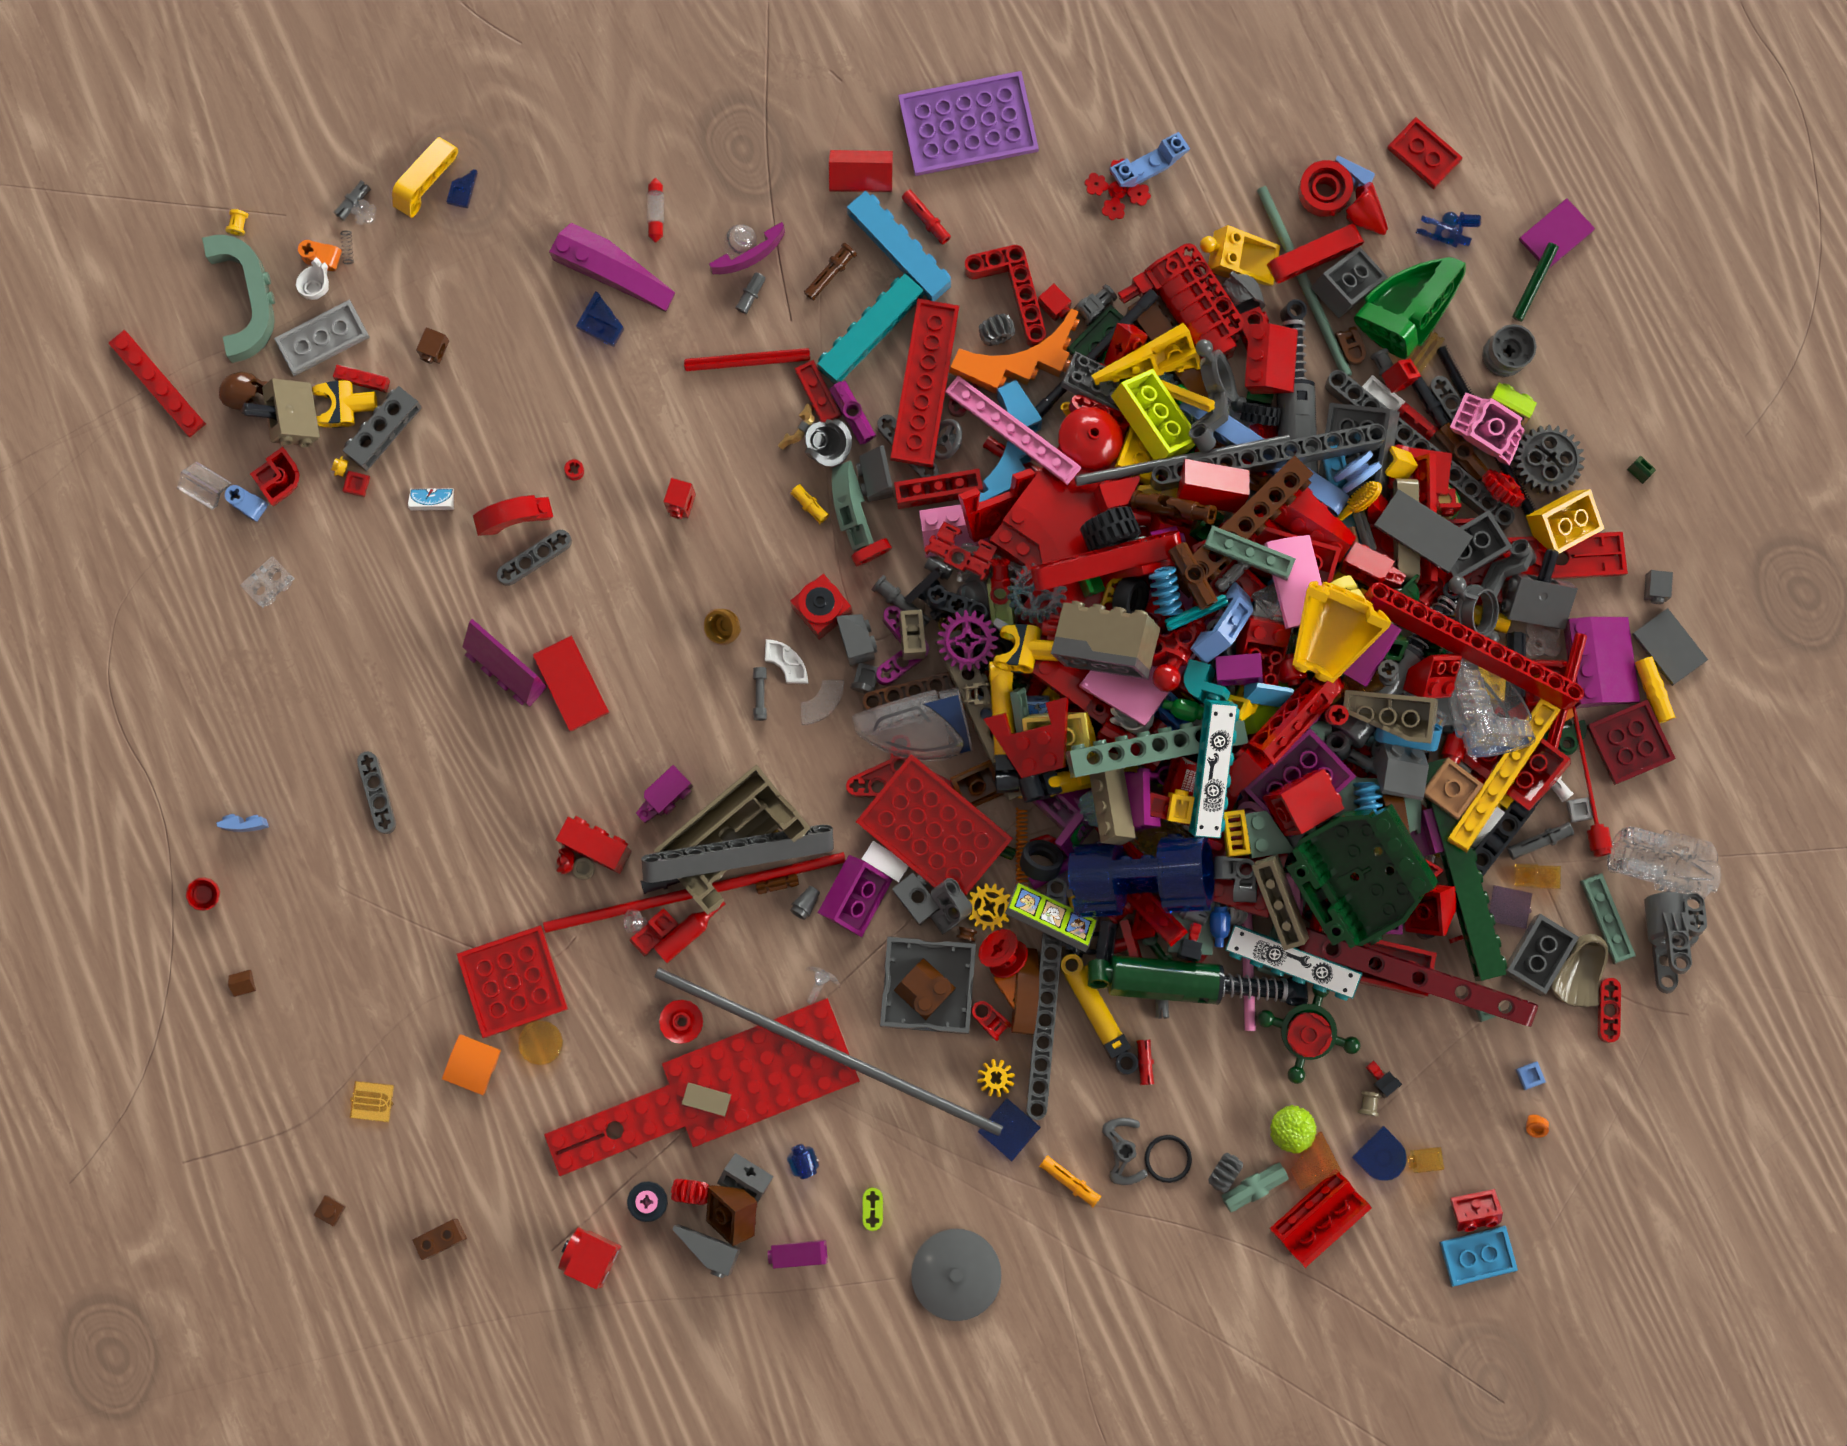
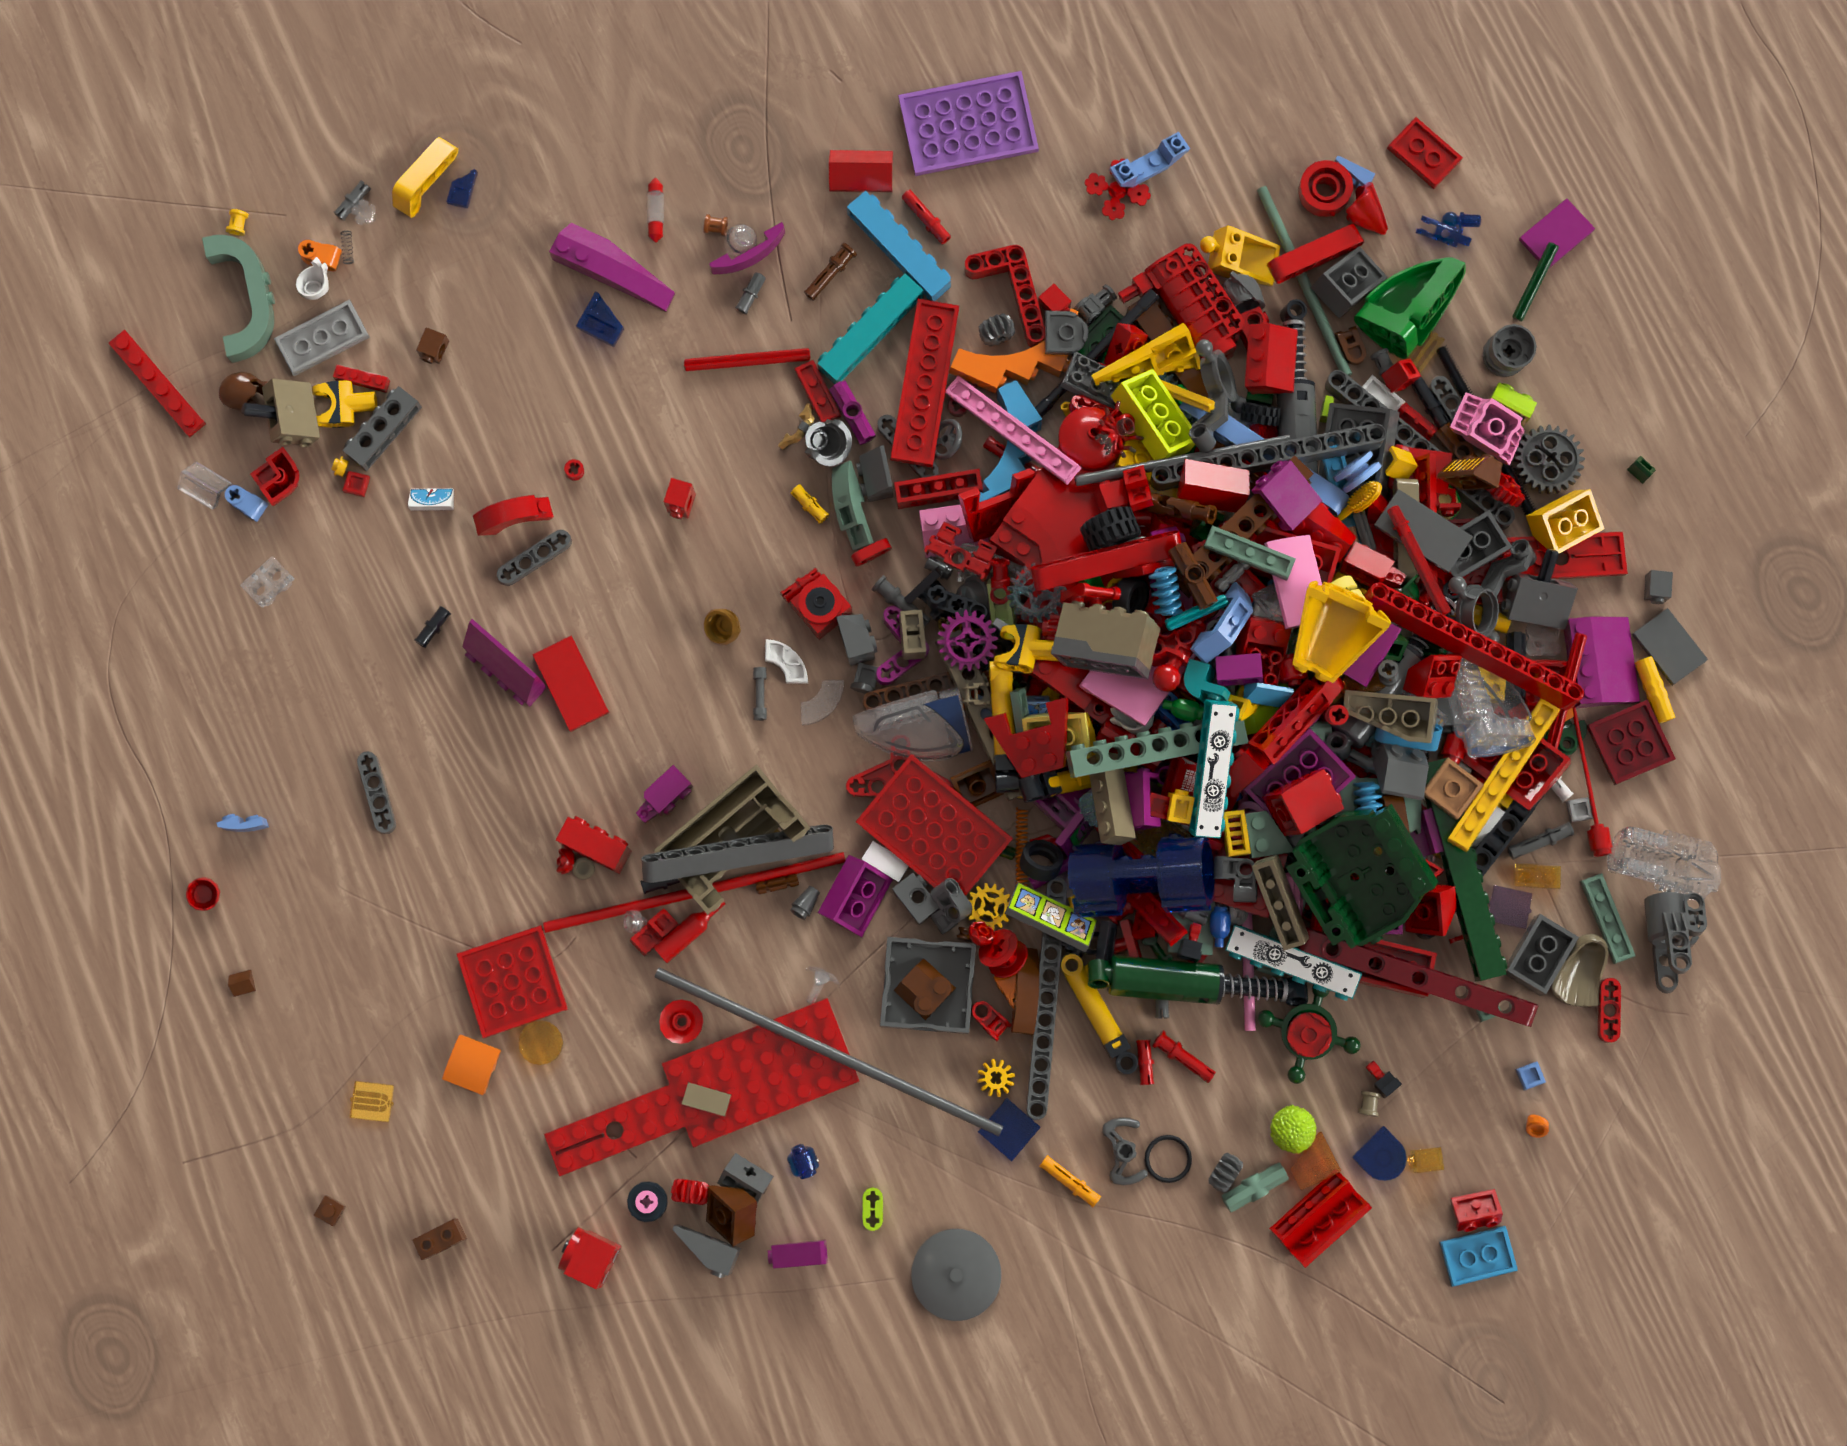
(432, 627): none -> black pin
(715, 224): none -> dark orange bush
(794, 589): none -> red pin
(980, 933): none -> red plate
(1064, 332): none -> dark grey tile
(1090, 594): none -> red plate
(1119, 430): none -> animal
(1138, 488): none -> red slope
(1175, 1051): none -> red pin
(1287, 494): none -> magenta panel
(1325, 408): none -> lime tile
(1418, 560): none -> red axle
(1472, 472): none -> reddish brown slope

